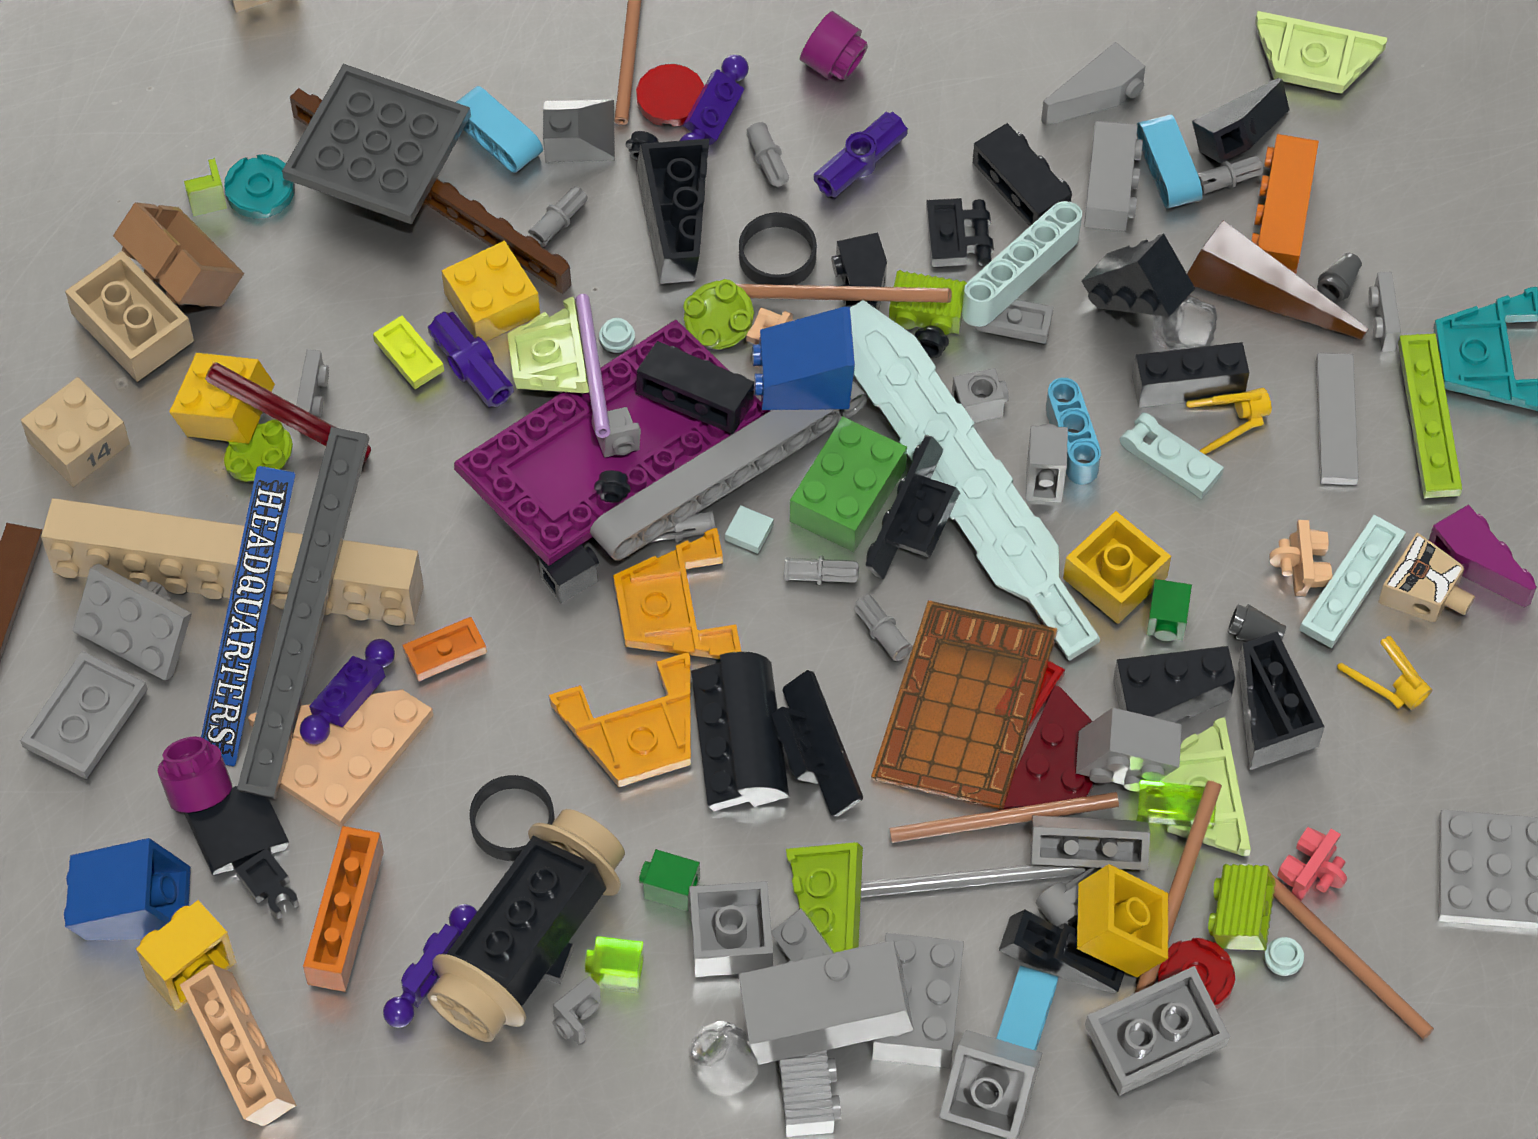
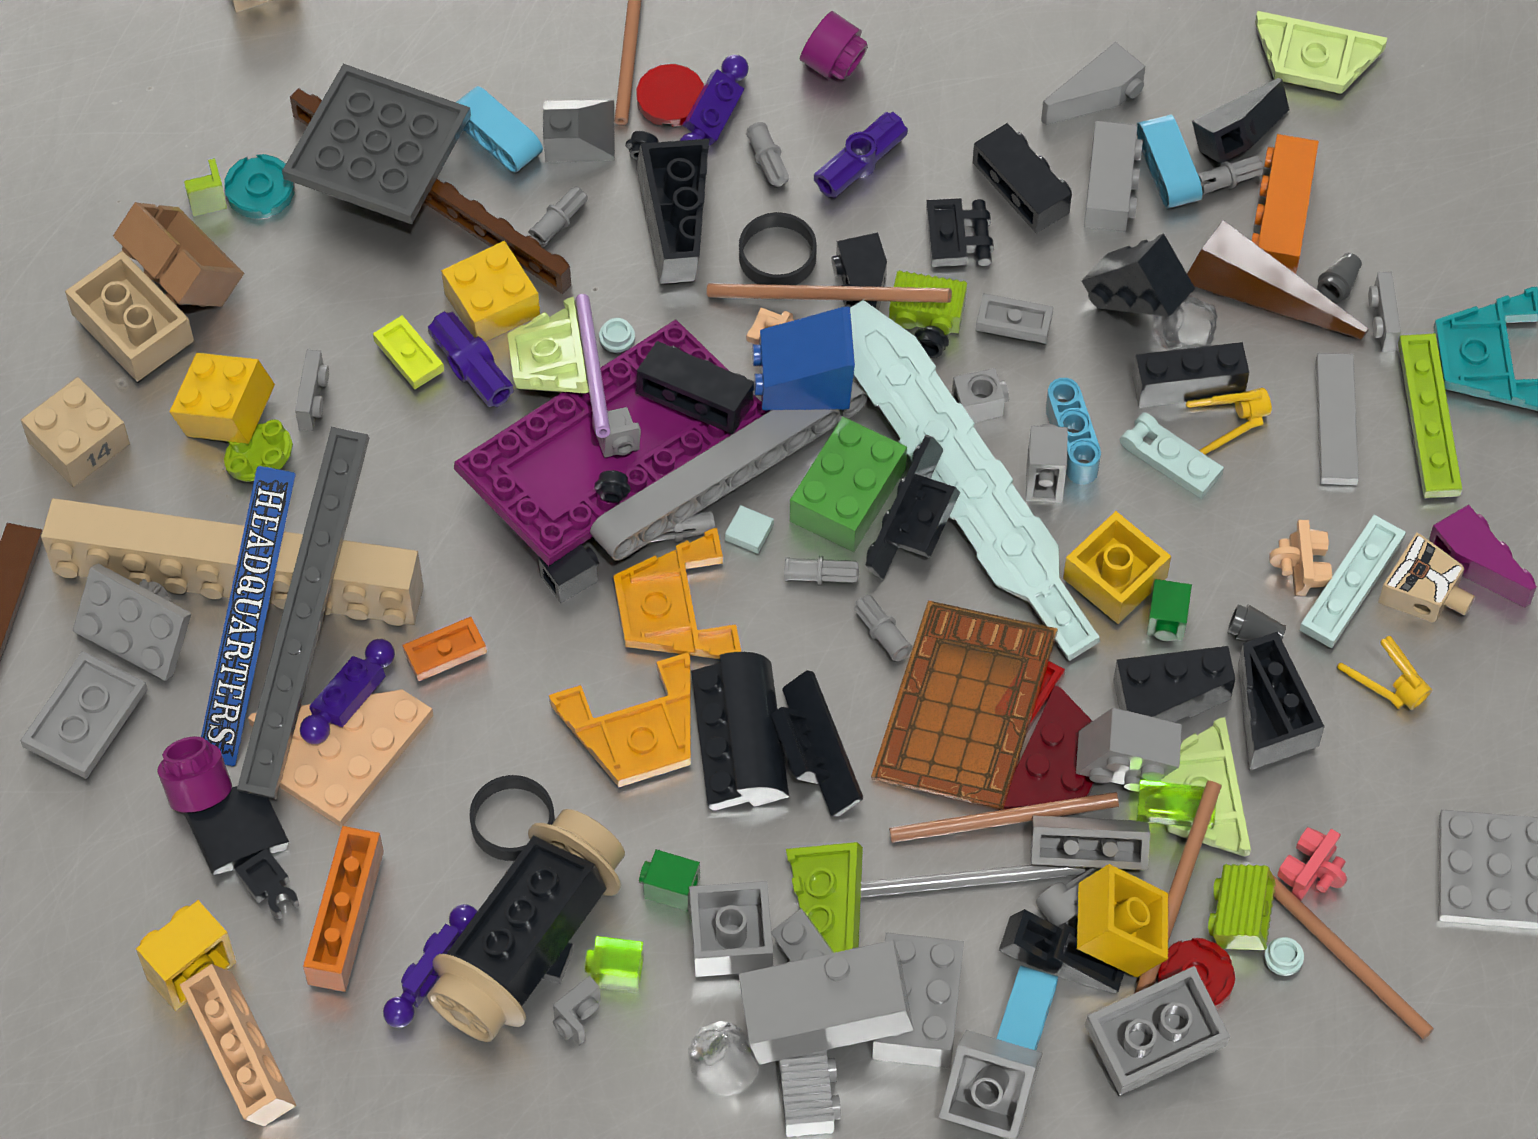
(124, 890): blue slope -> none
(270, 404): dark red axle -> none
(718, 314): lime dish -> none
(1021, 263): light aqua beam -> none

